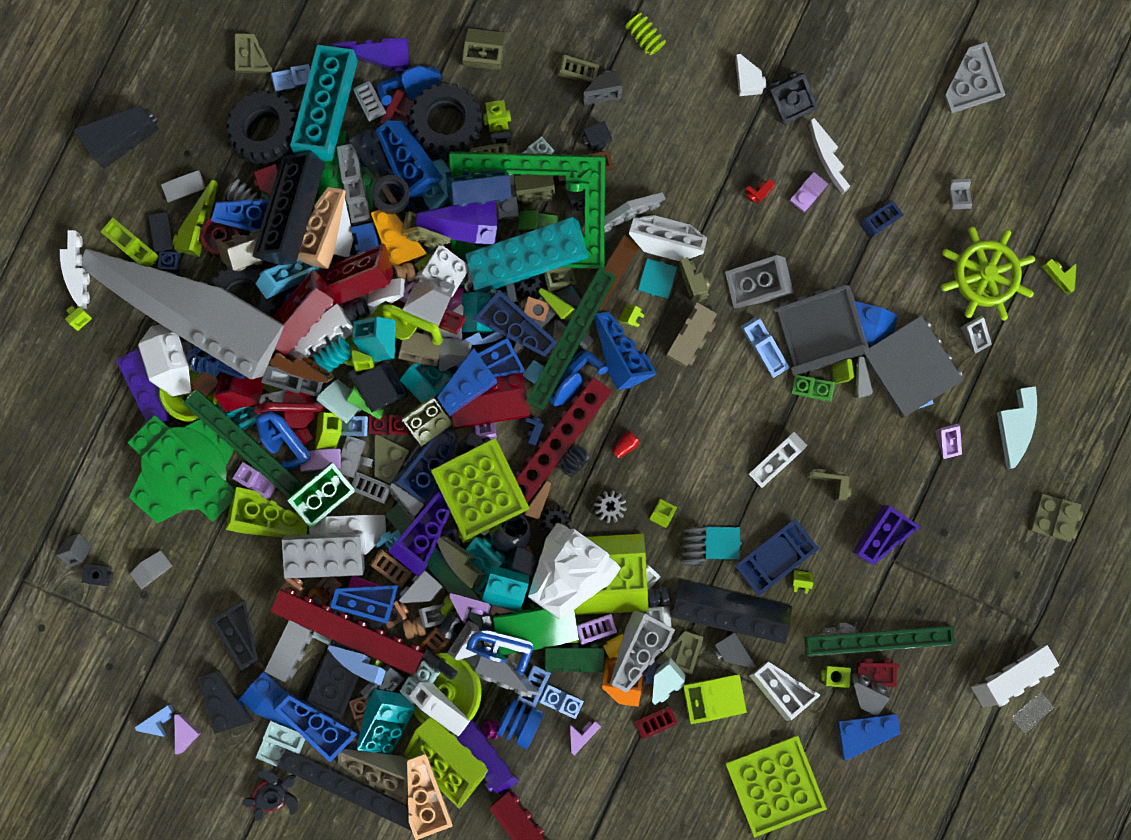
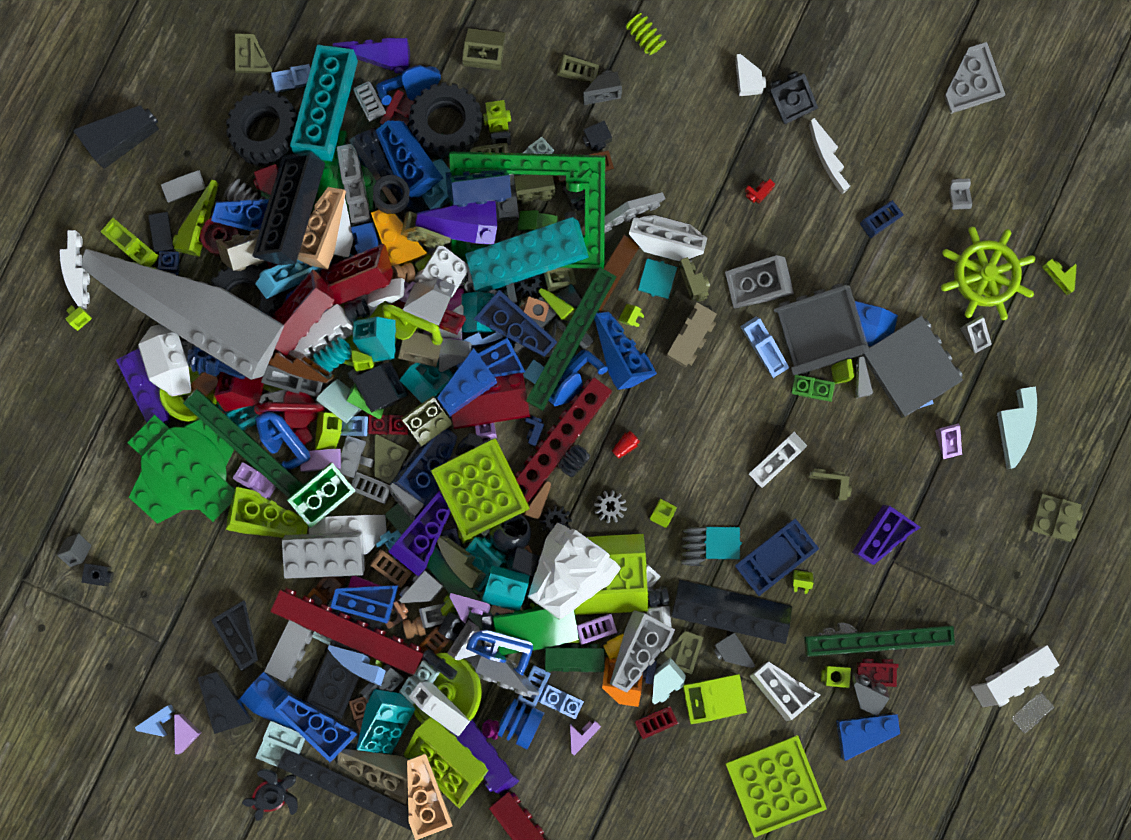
(150, 569): light grey slope -> none
(295, 583): nougat bracket -> none
(808, 192): lavender slope -> none

